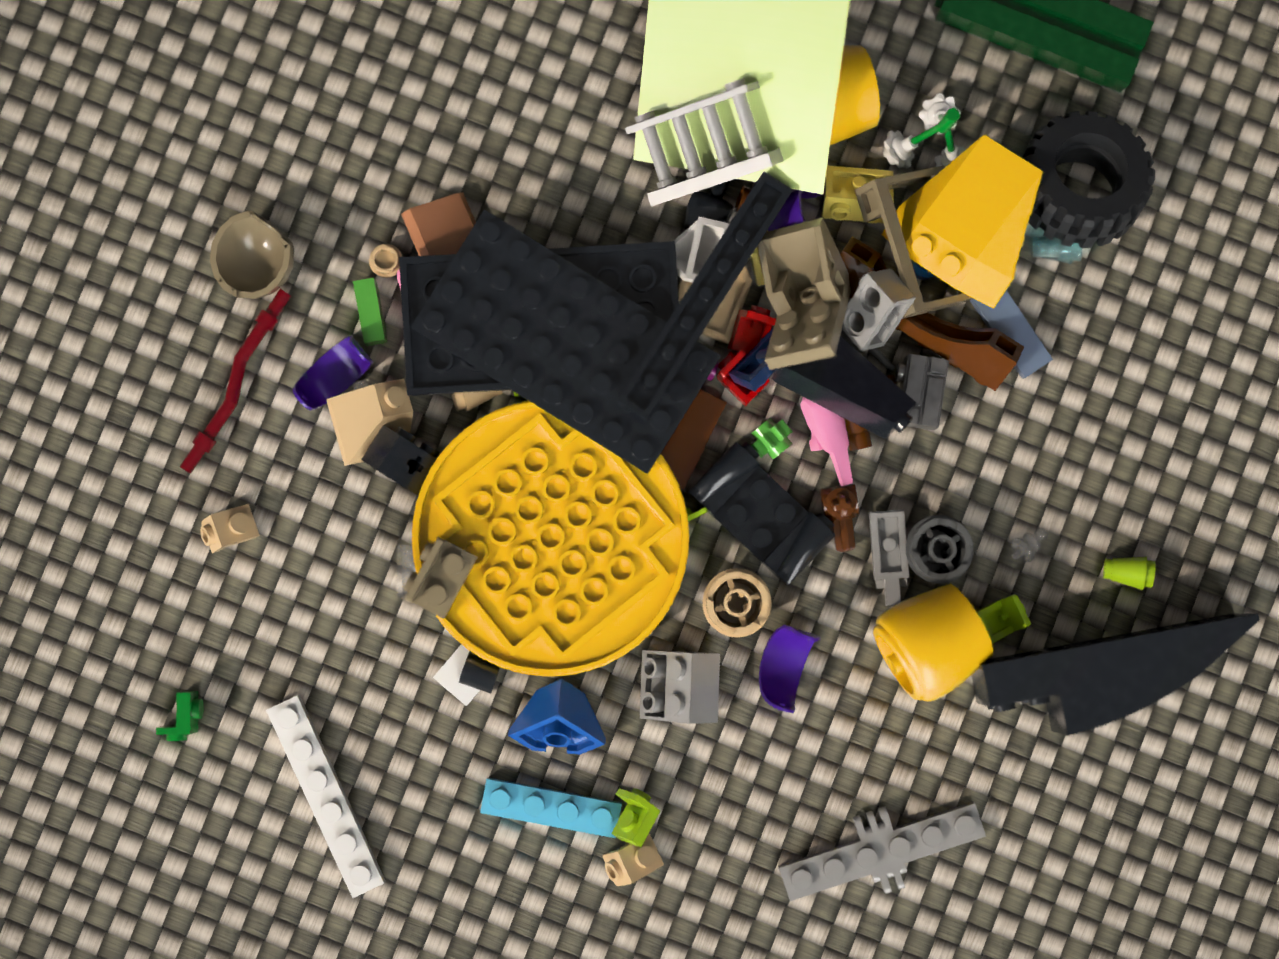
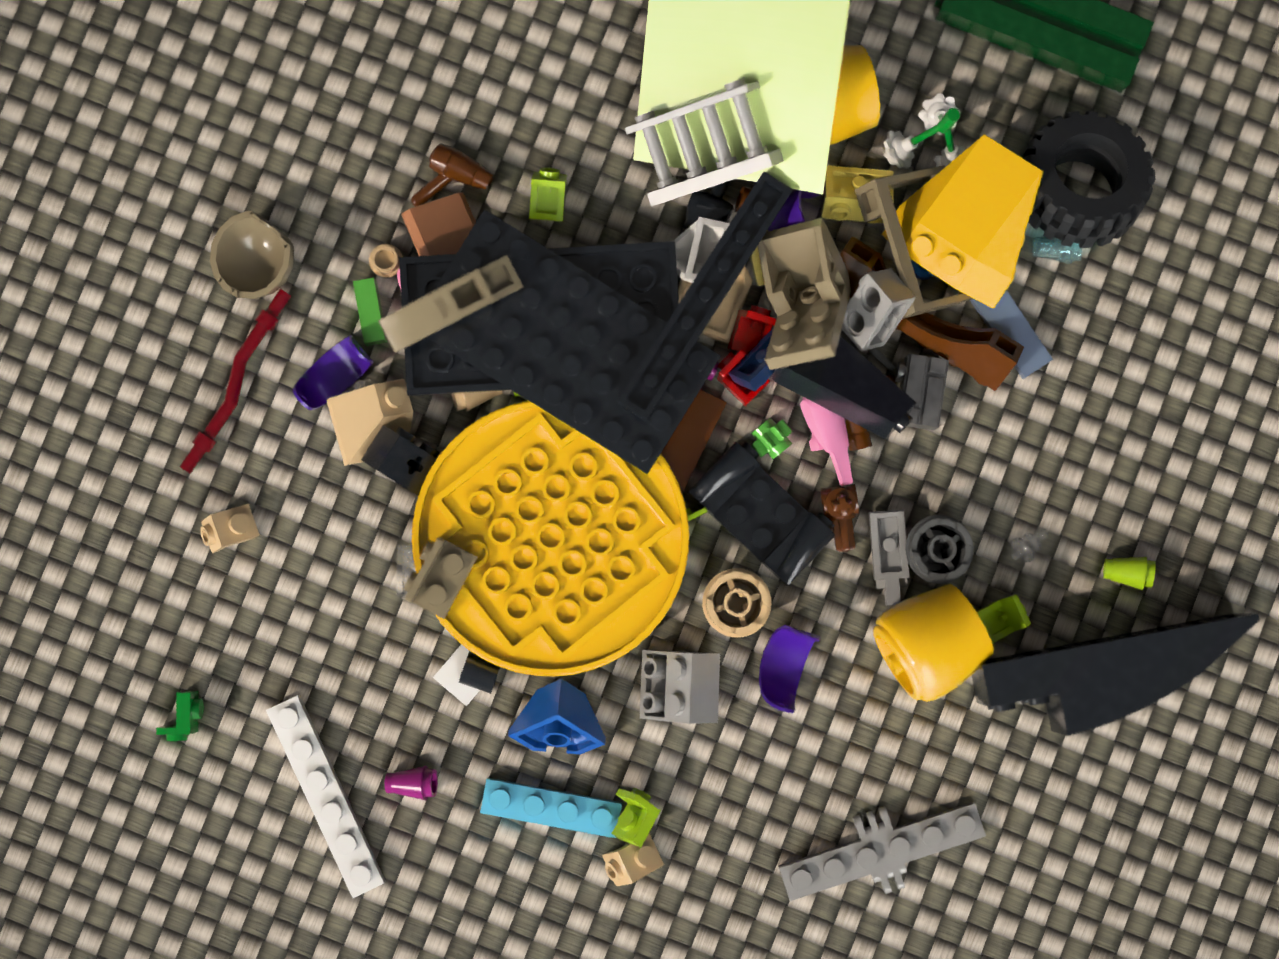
(414, 783): none -> magenta cone
(450, 303): none -> dark tan slope
(452, 165): none -> reddish brown piece
(547, 195): none -> lime bracket

